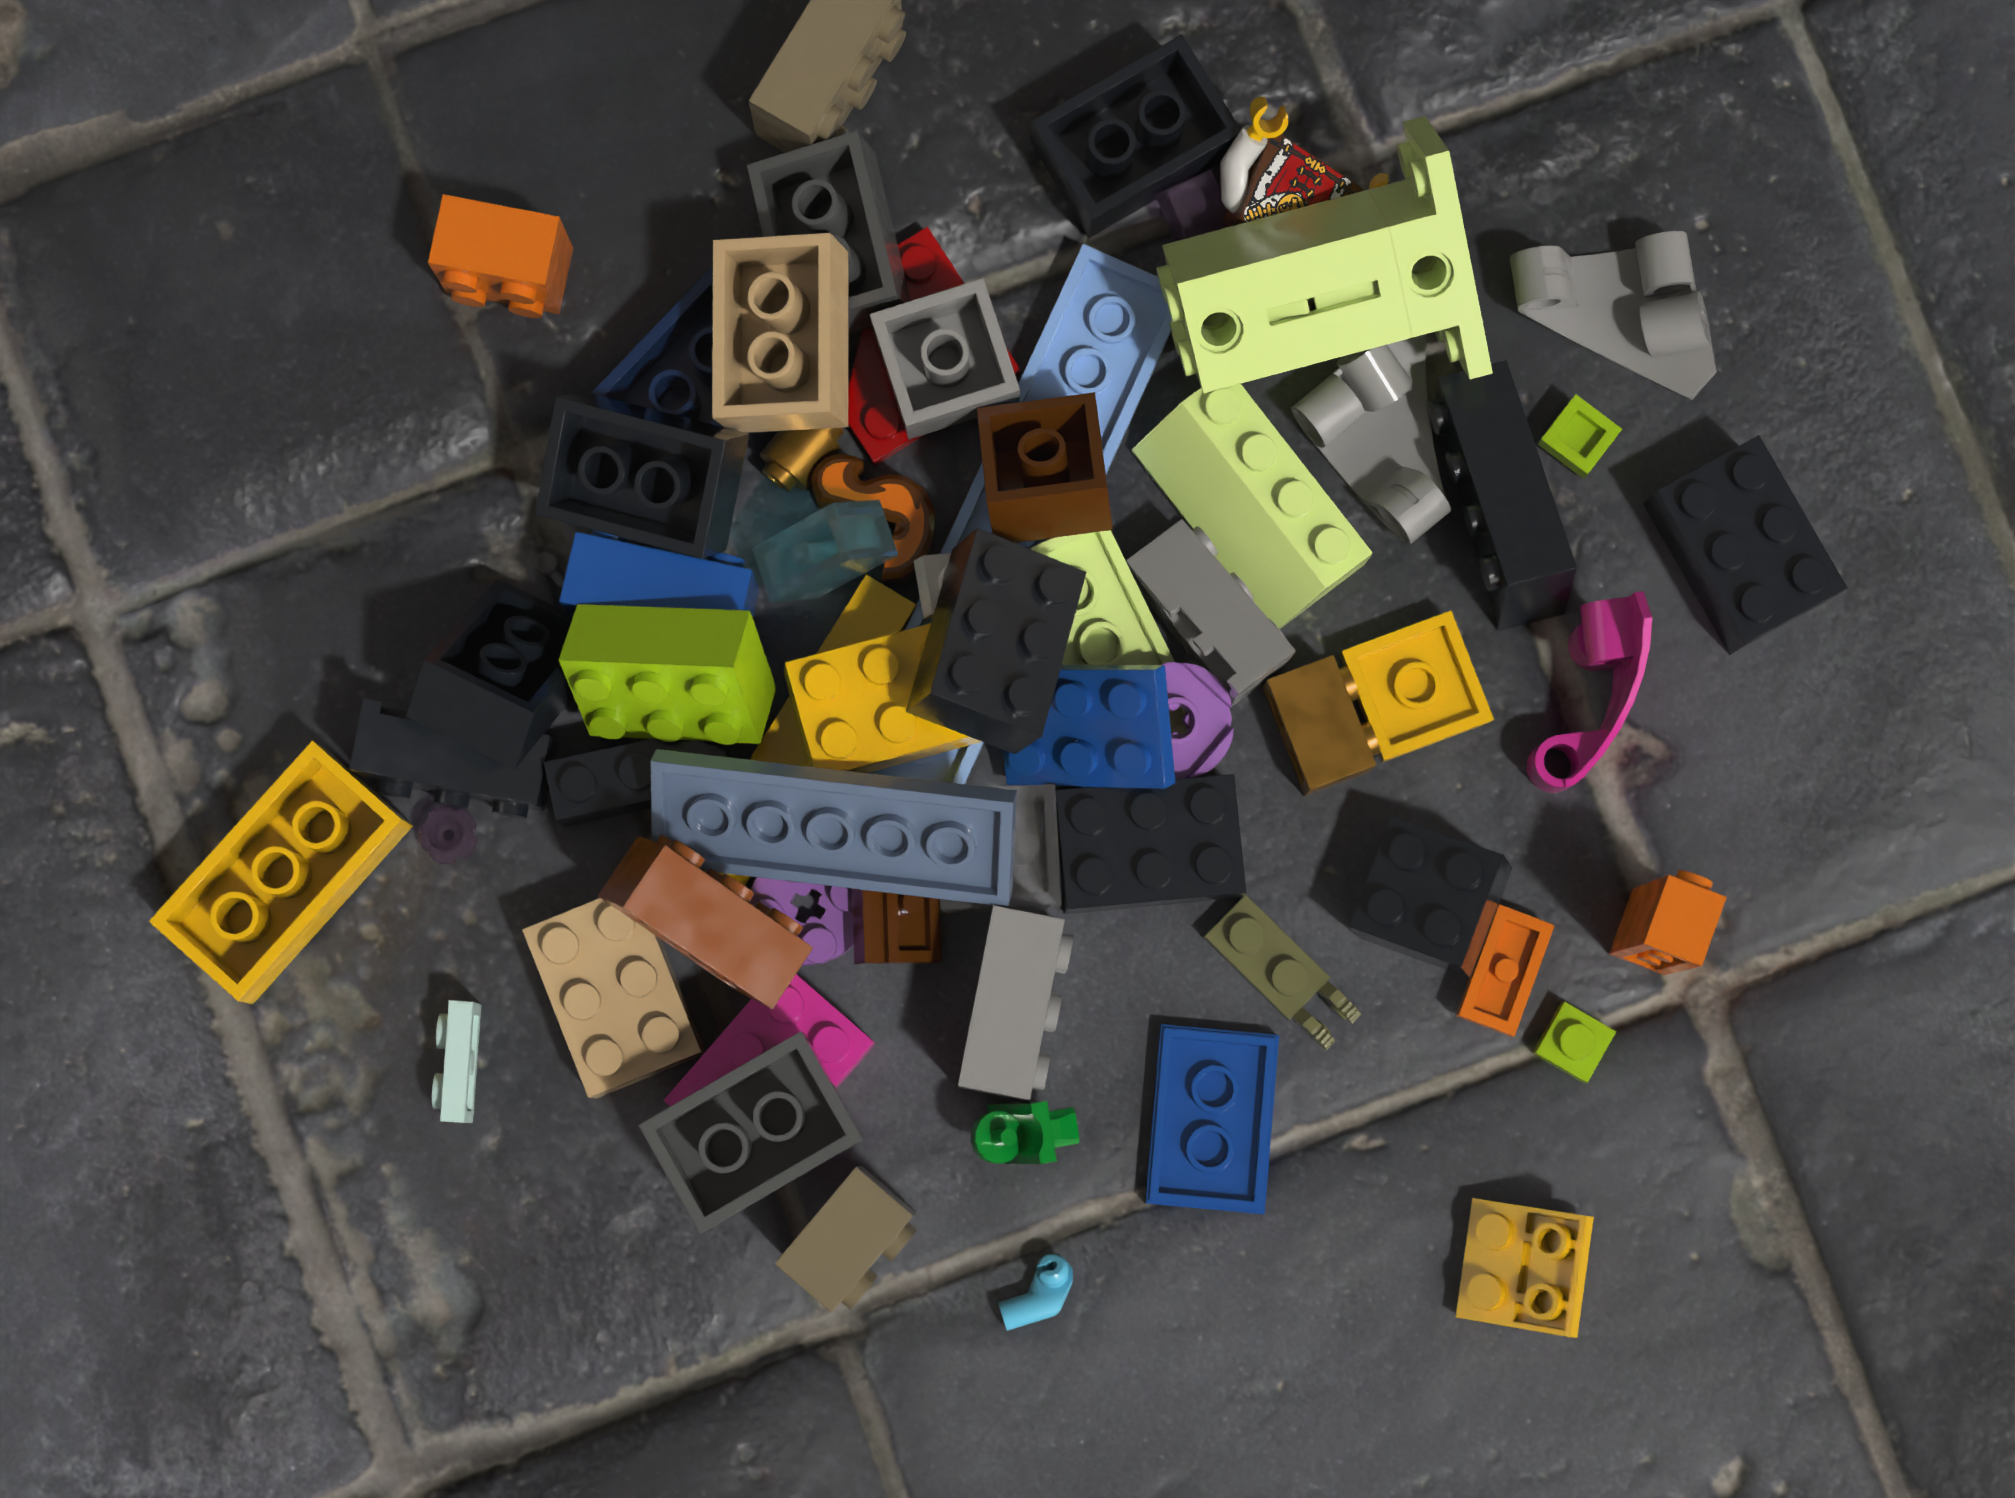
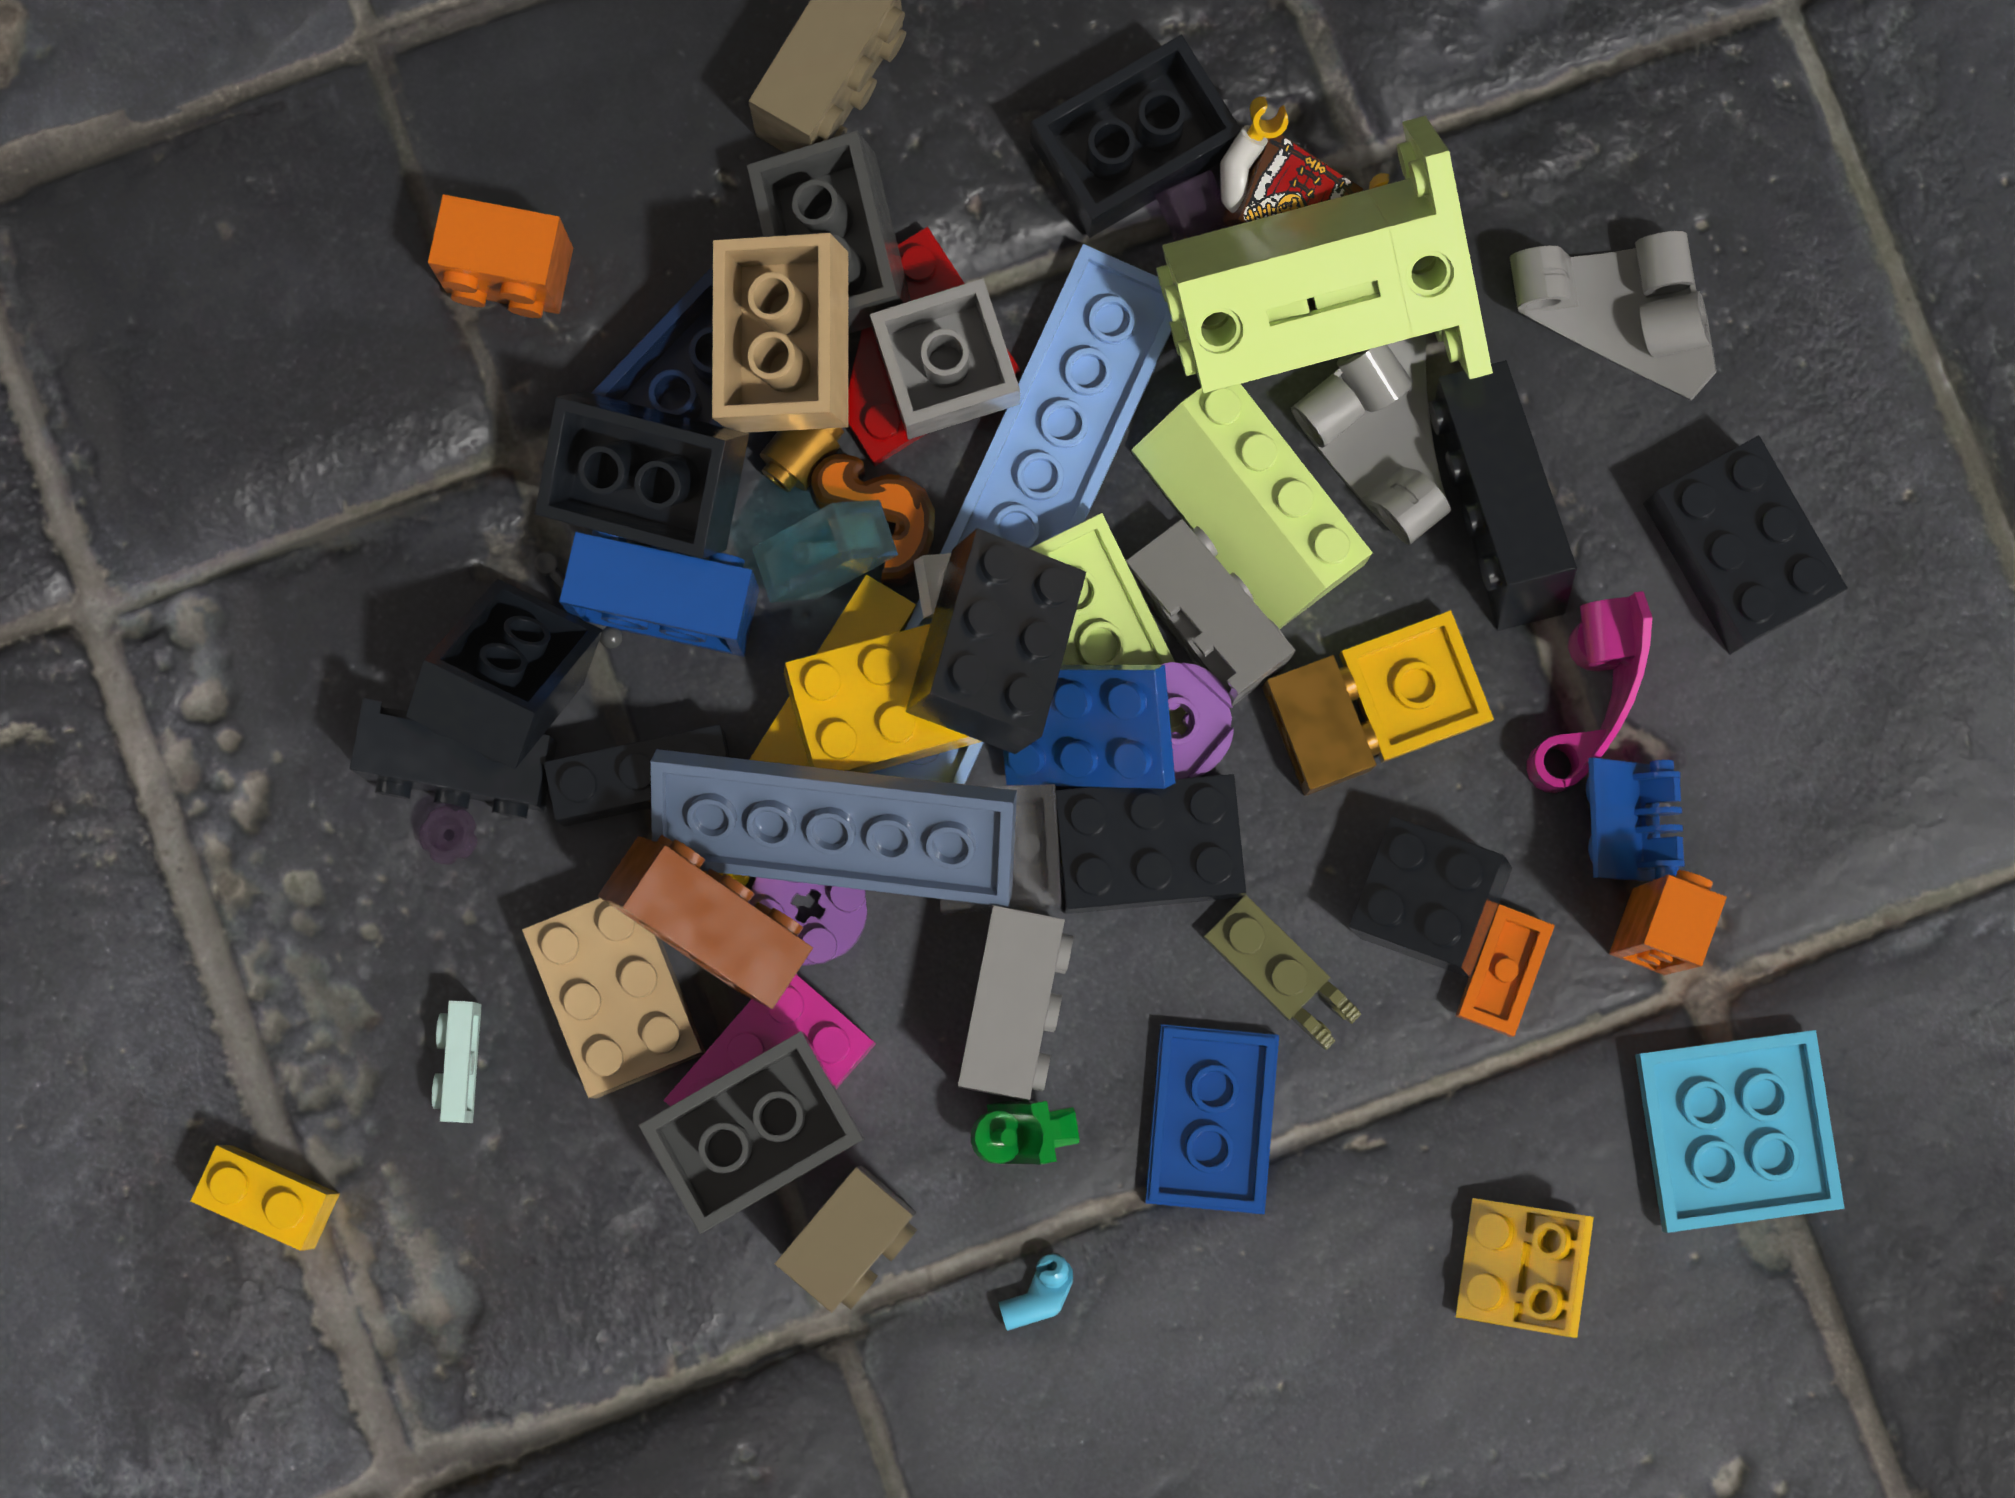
(265, 1197): none -> yellow brick
(280, 873): yellow brick -> none
(668, 673): lime brick -> none
(895, 928): reddish brown plate -> none
(1044, 468): reddish brown brick -> none
(1574, 1042): lime plate -> none
(1579, 436): lime plate -> none
(1627, 822): none -> blue hinge
(1739, 1131): none -> medium azure plate

